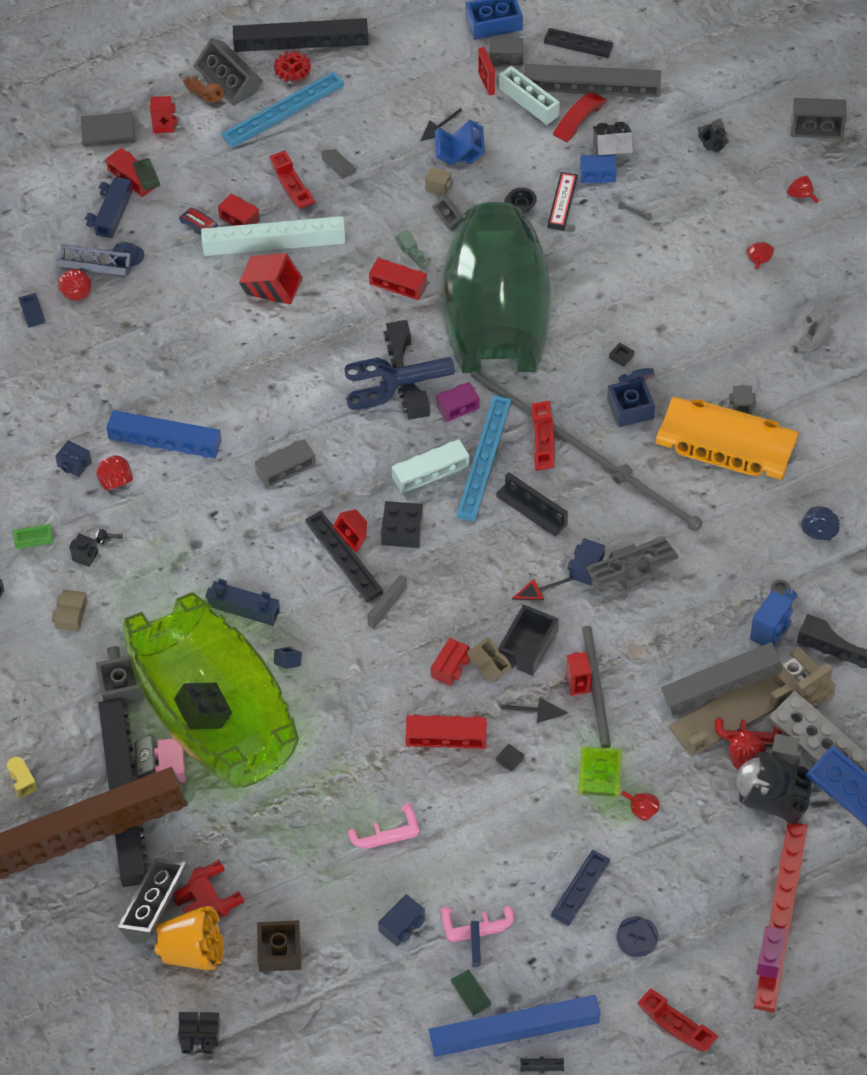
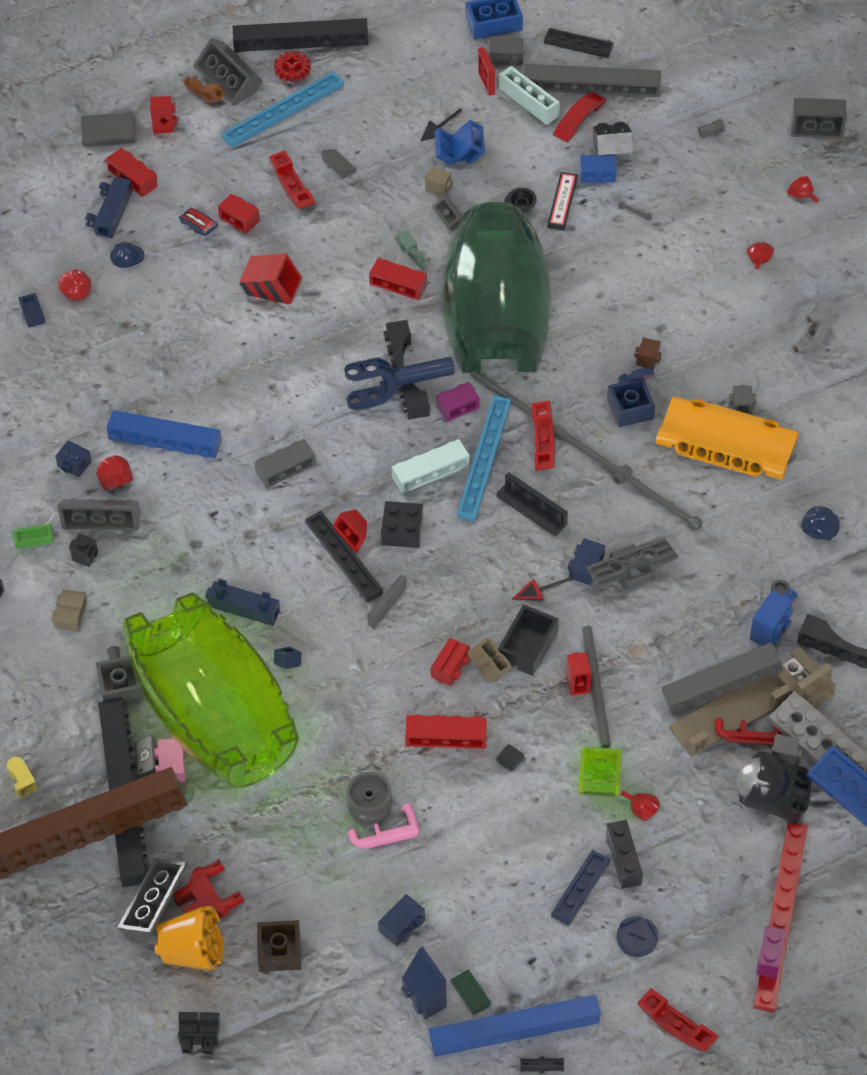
(90, 266): fence -> none
(99, 514): none -> dark grey slope
(101, 536): black hand -> none
(146, 174): clear green tile -> none
(203, 706): black brick -> none
(273, 236): light aqua brick -> none
(369, 798): none -> dark grey wheel
(425, 985): none -> dark blue slope
(475, 944): dark blue tile -> none
(485, 927): bright pink piece -> none
(545, 710): black piece -> none
(621, 354): black plate -> none
(624, 854): none -> black brick
(648, 353): none -> reddish brown brick
(713, 138): black brick -> none
(744, 747): red hair -> none

